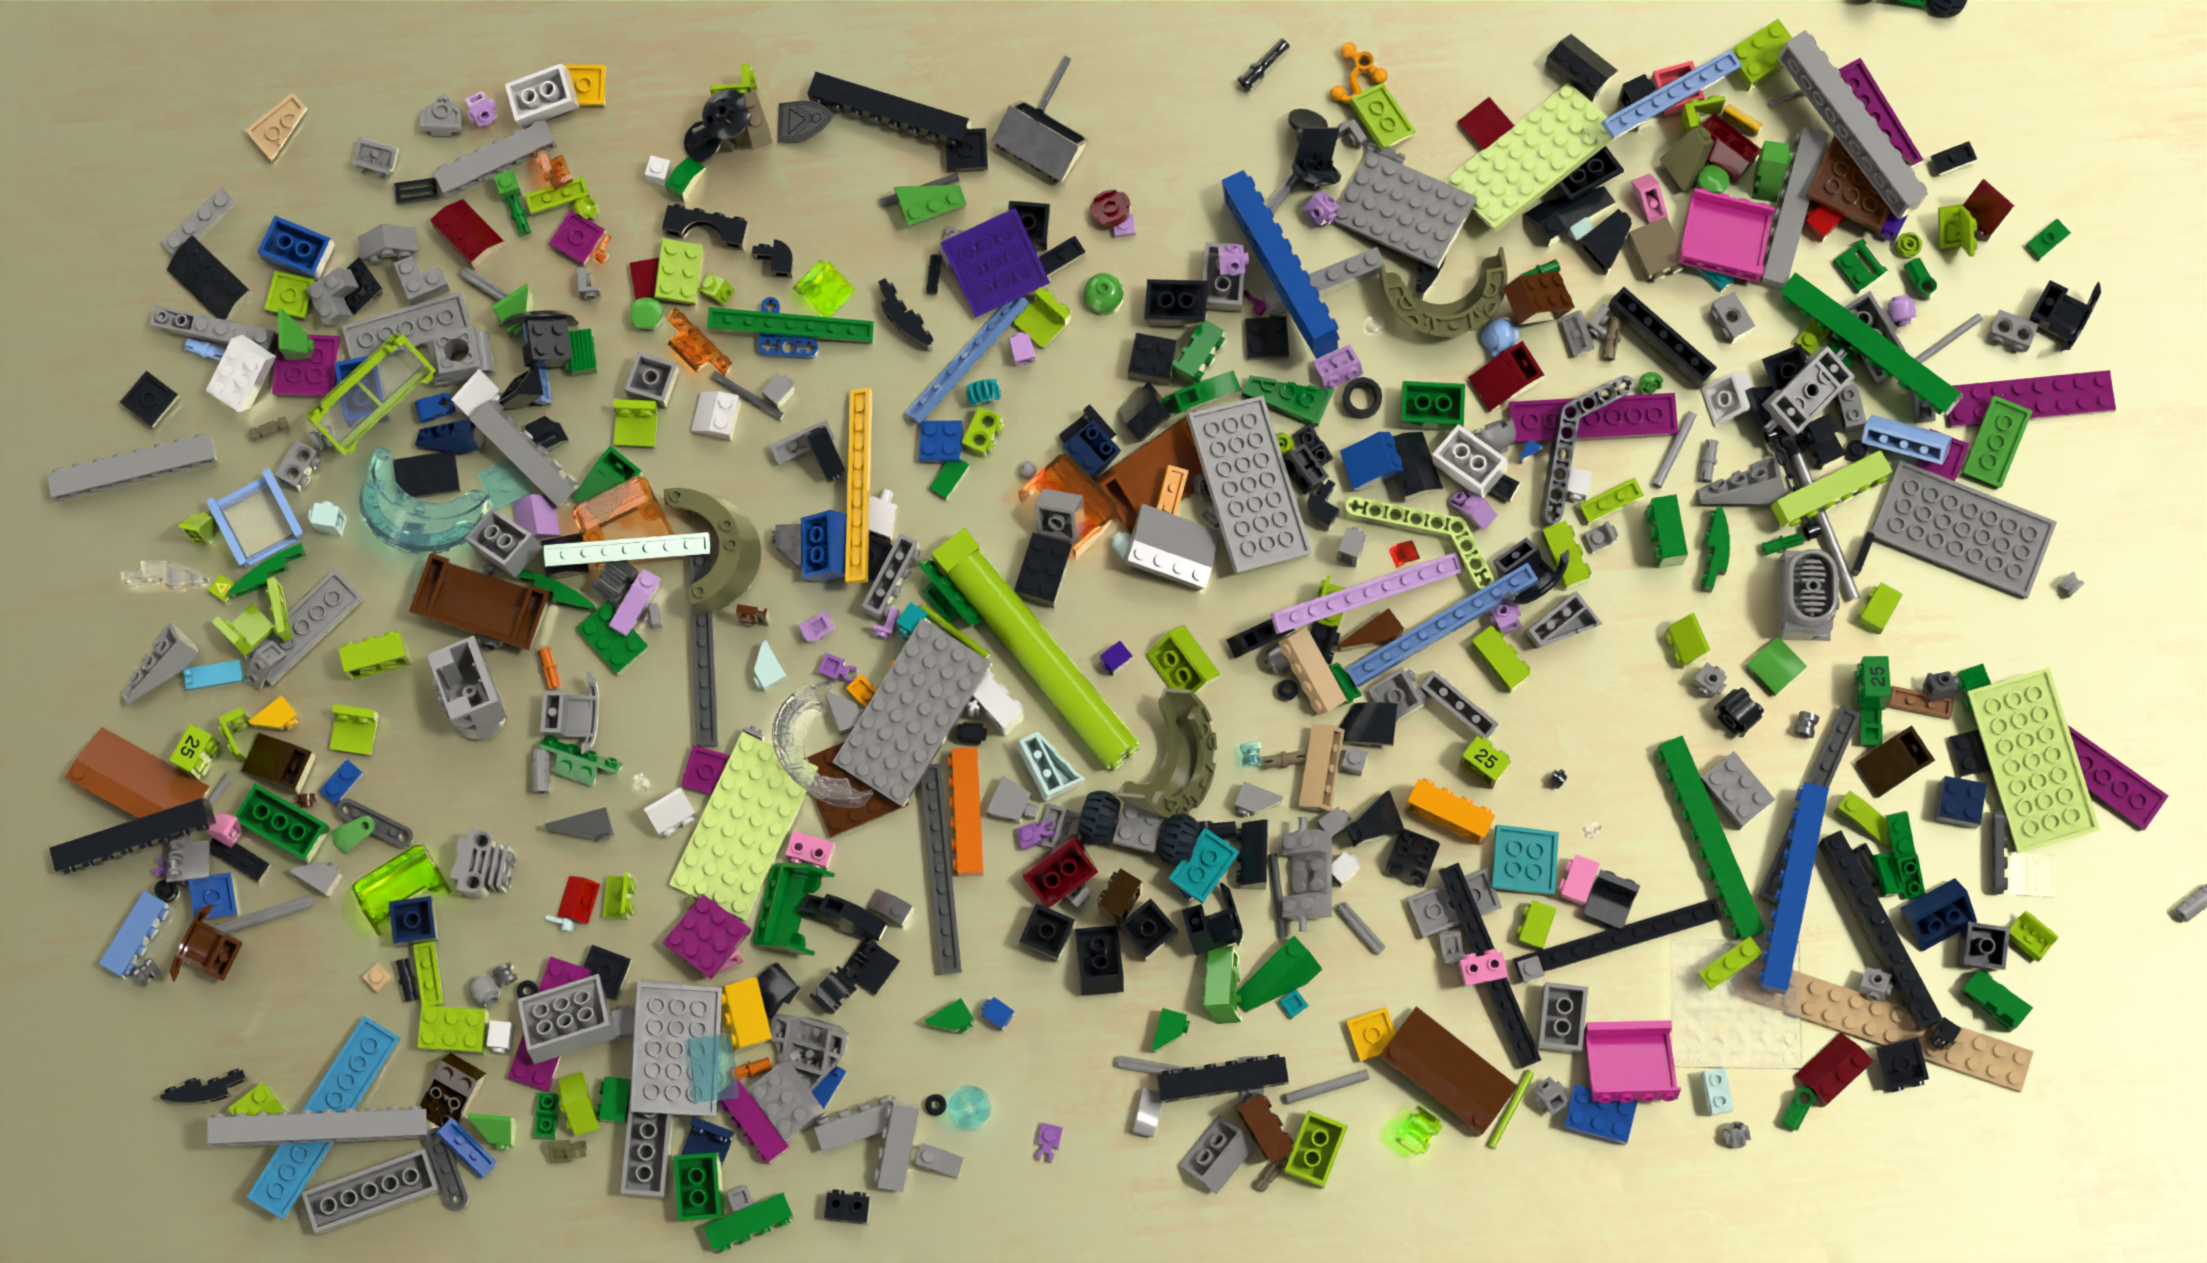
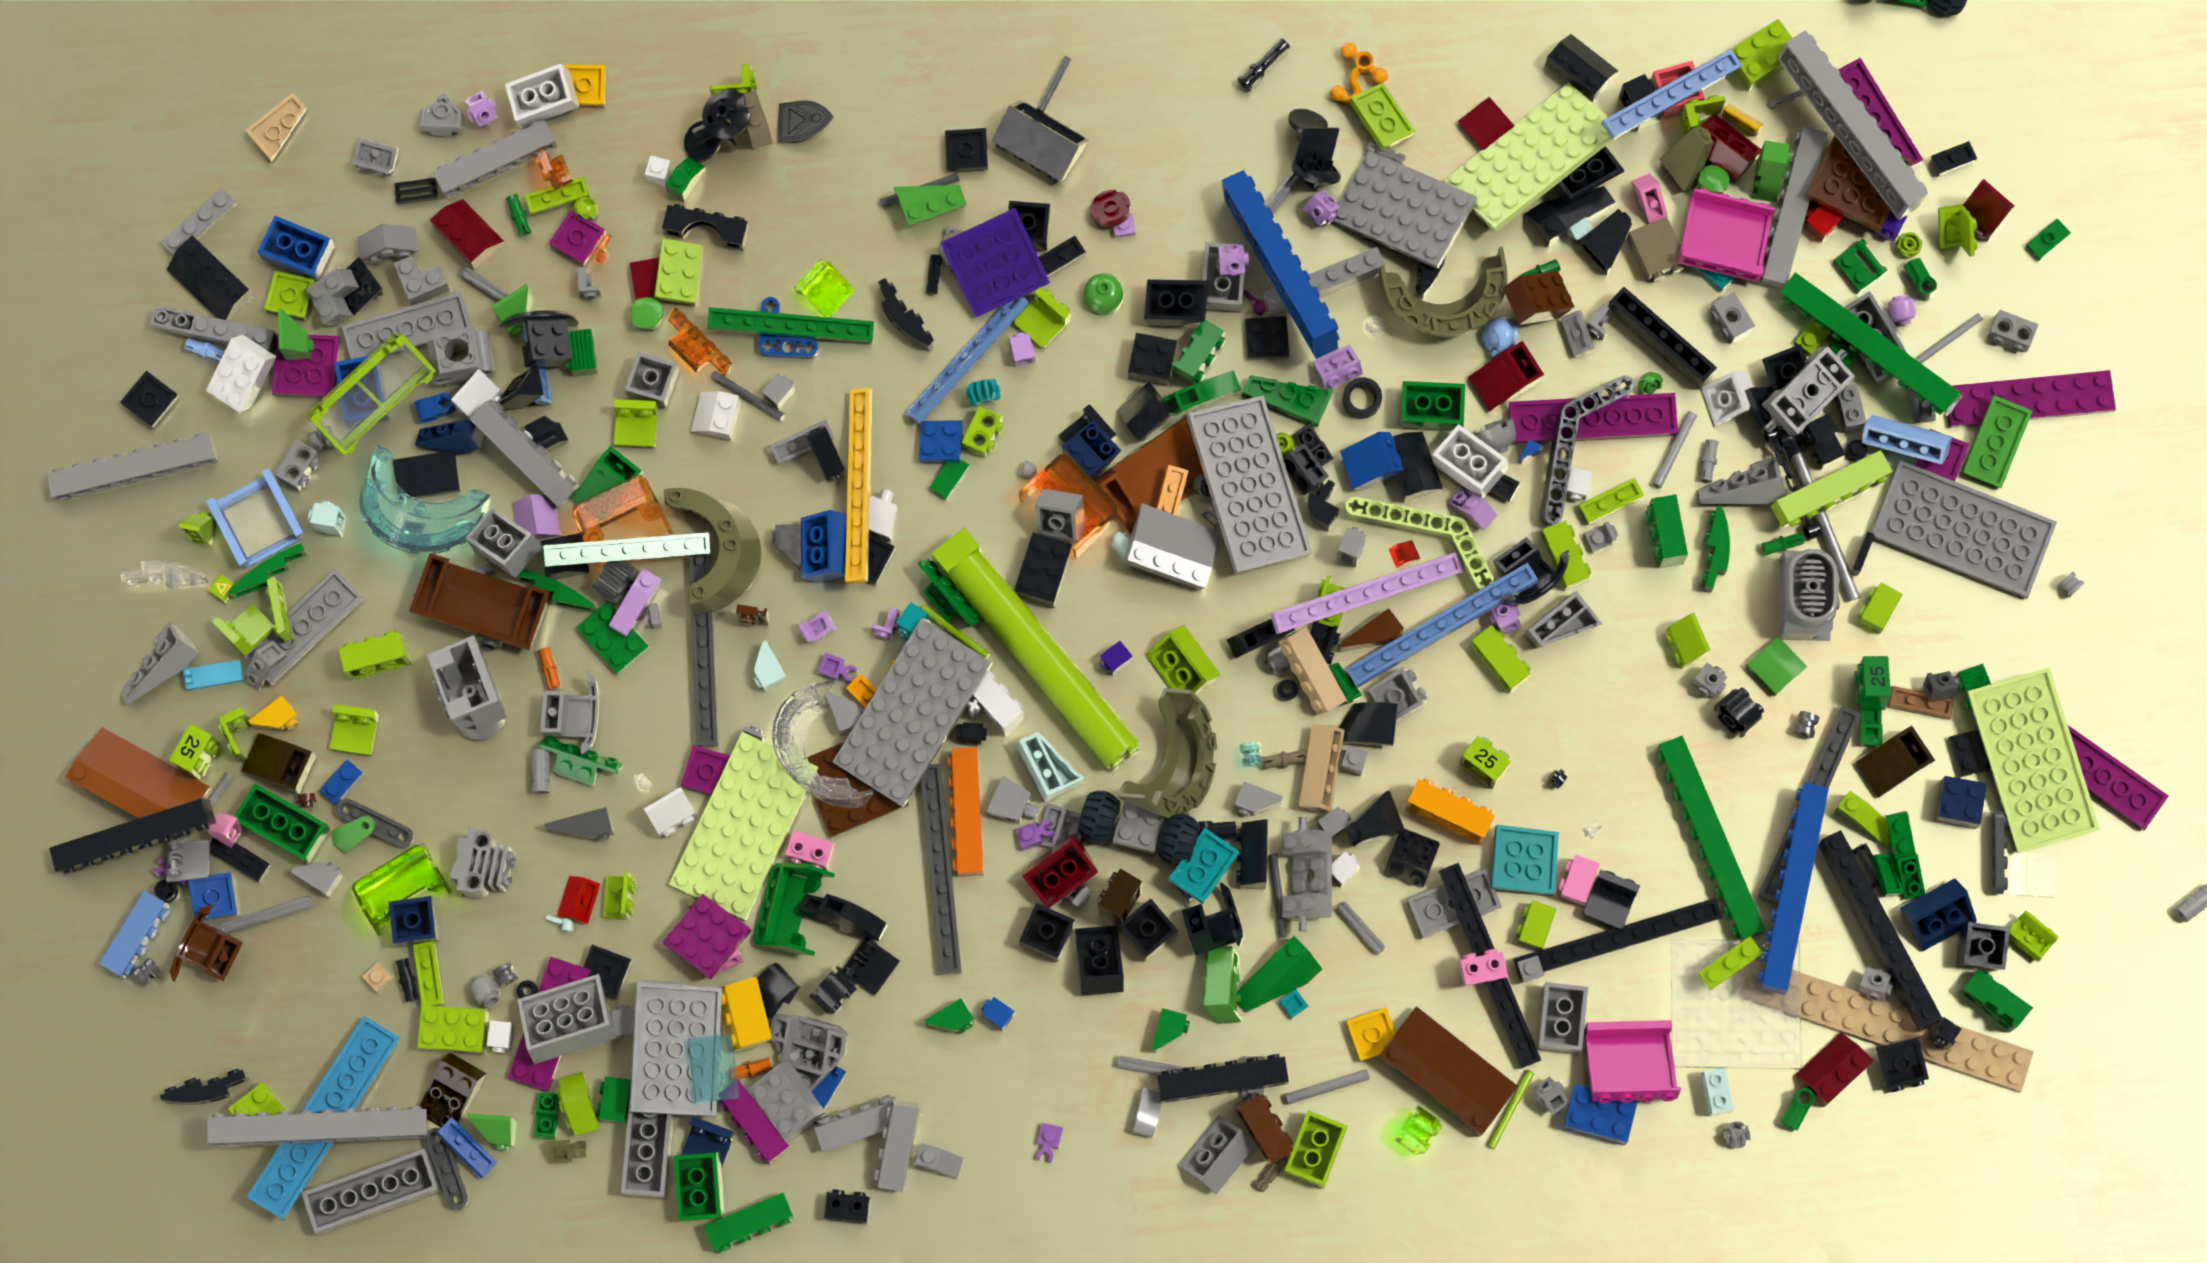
(268, 428): dark tan axle -> none
(505, 484): clear light blue tile -> none
(507, 184): bright green brick -> none
(716, 288): lime bracket -> none
(740, 1198): light grey plate -> none
(779, 254): black brick -> none
(889, 109): black brick -> none
(890, 907): flat silver slope -> none
(891, 576): light grey brick -> none
(933, 1098): black plate -> none
(976, 1097): clear light blue brick -> none
(1355, 134): light grey bracket -> none
(1451, 946): light grey bracket -> none
(1460, 704): light grey brick -> none
(1612, 338): dark tan pin -> none
(1737, 790): light grey brick -> none
(2062, 313): black piece -> none

